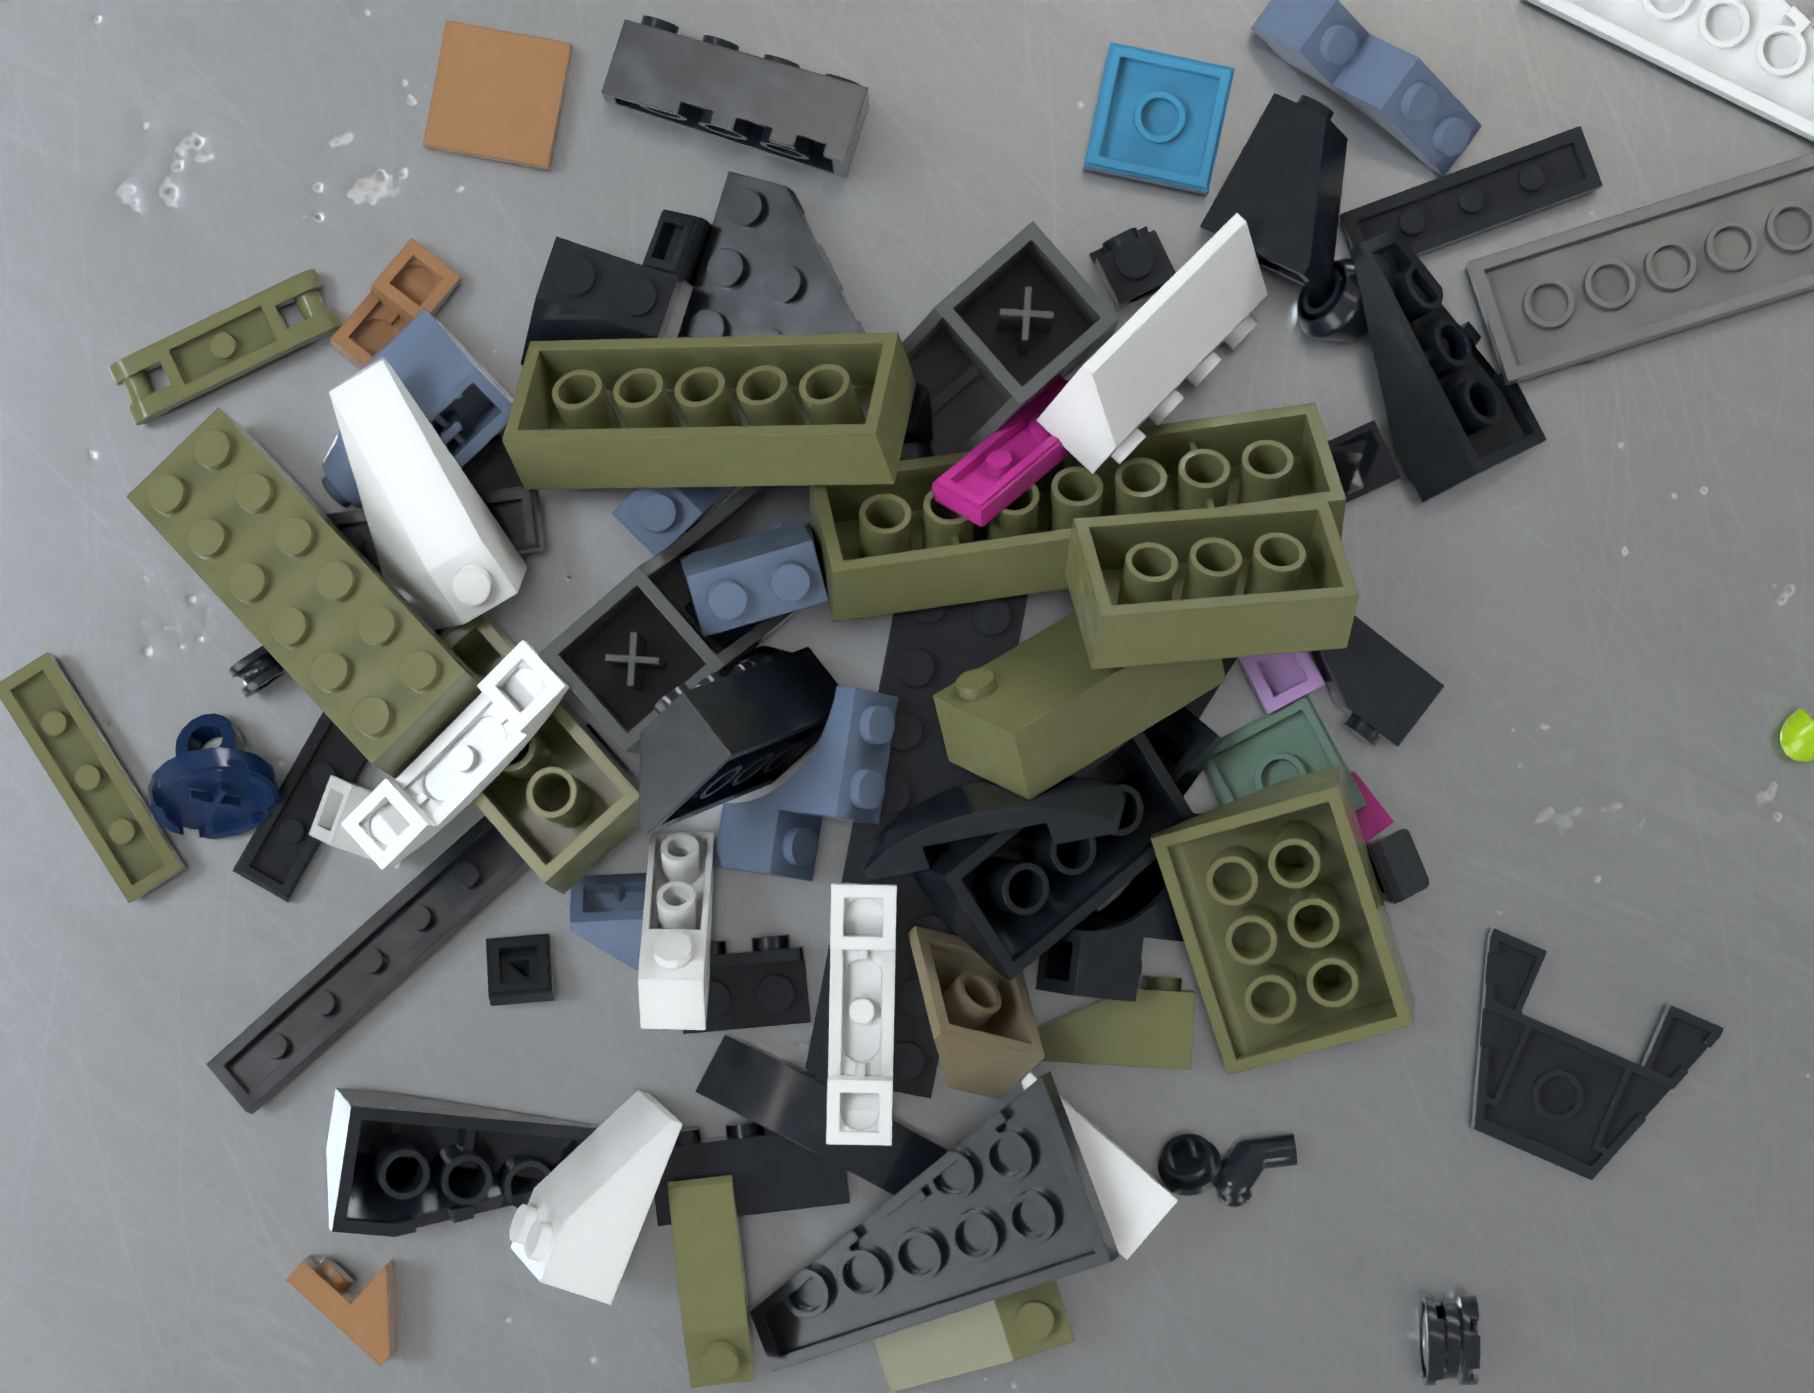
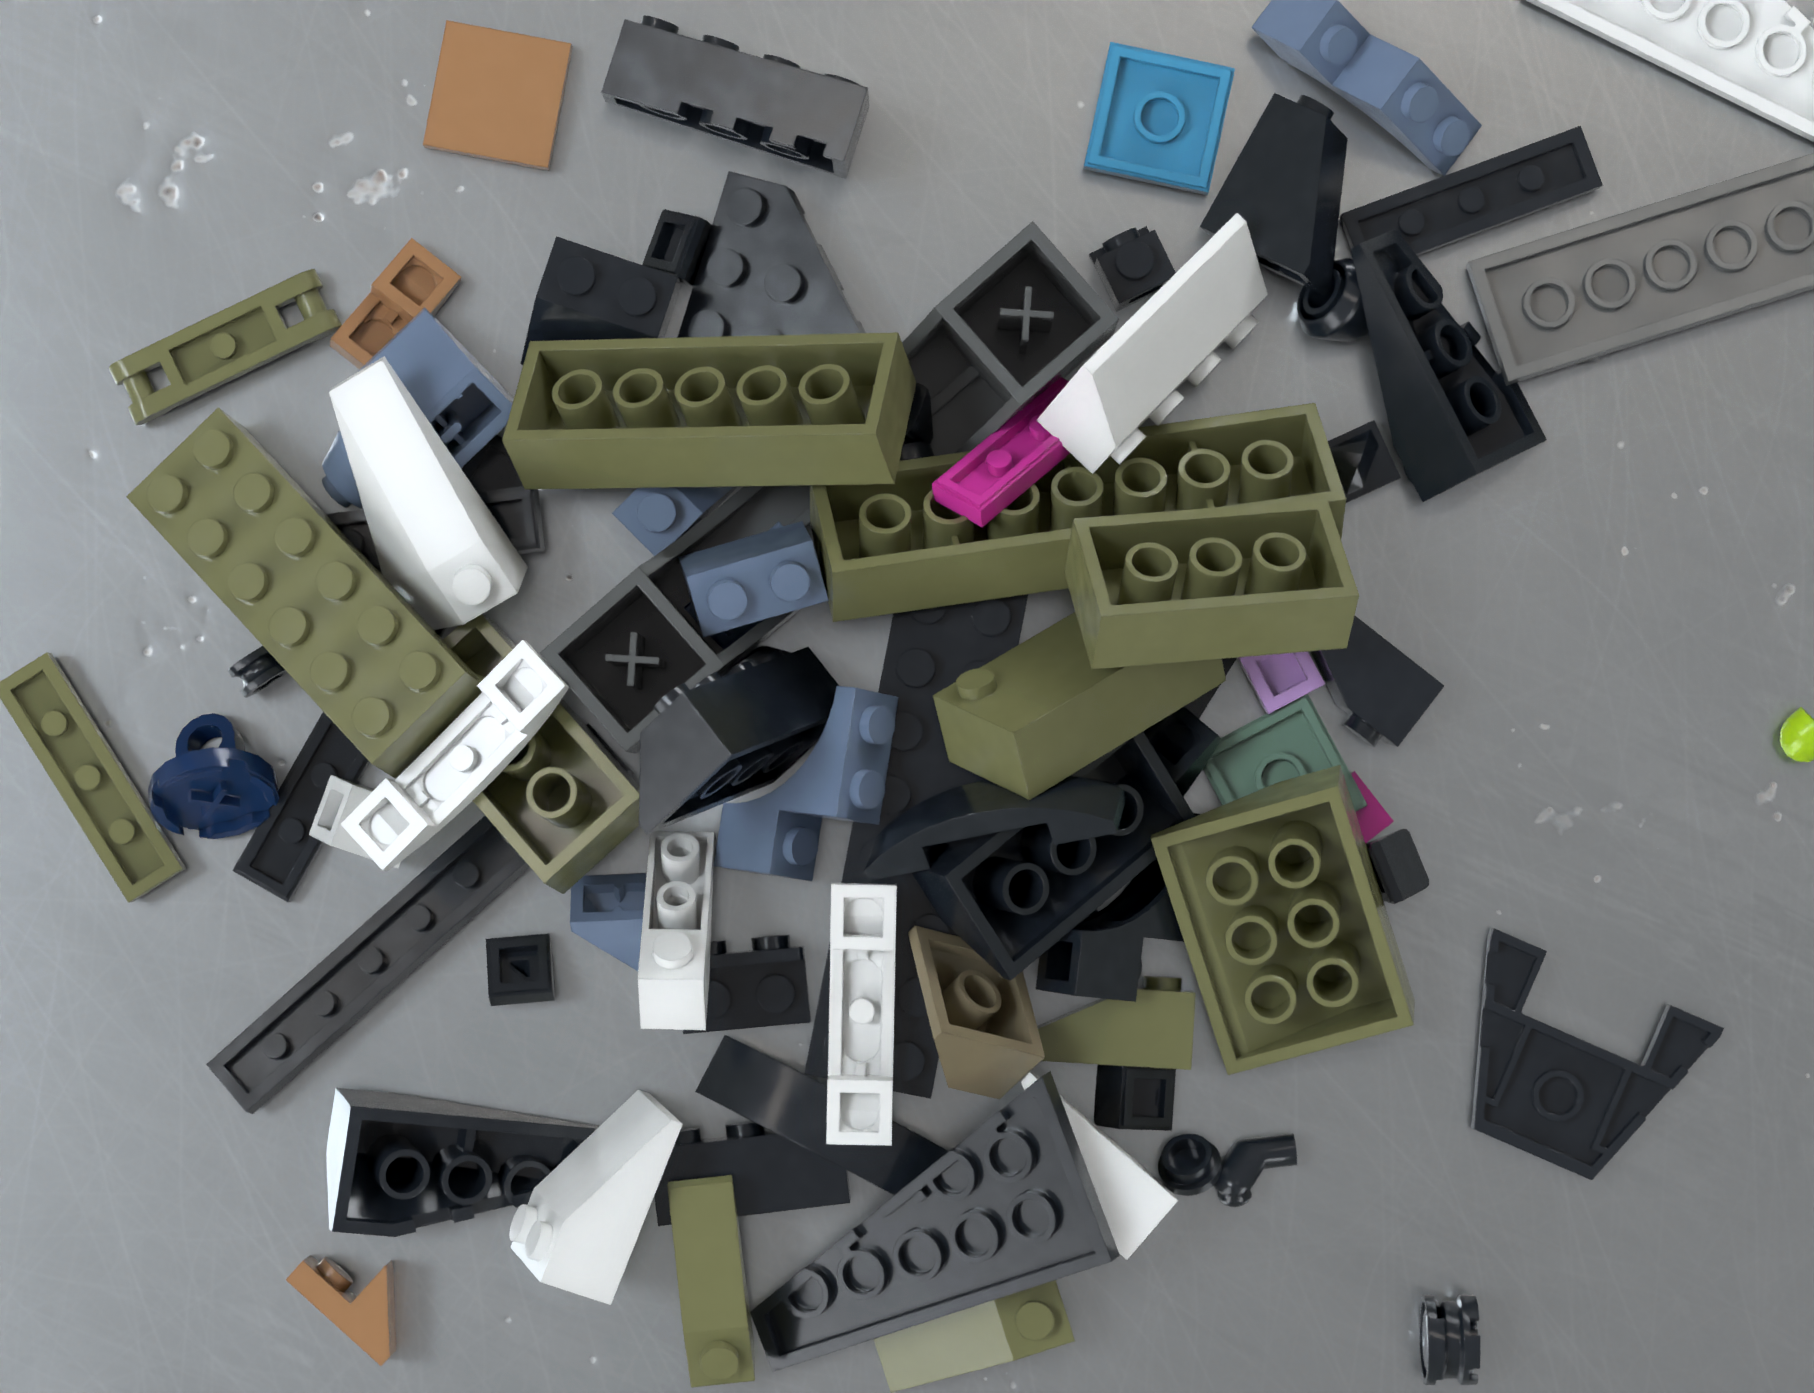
(1134, 1097): none -> black slope

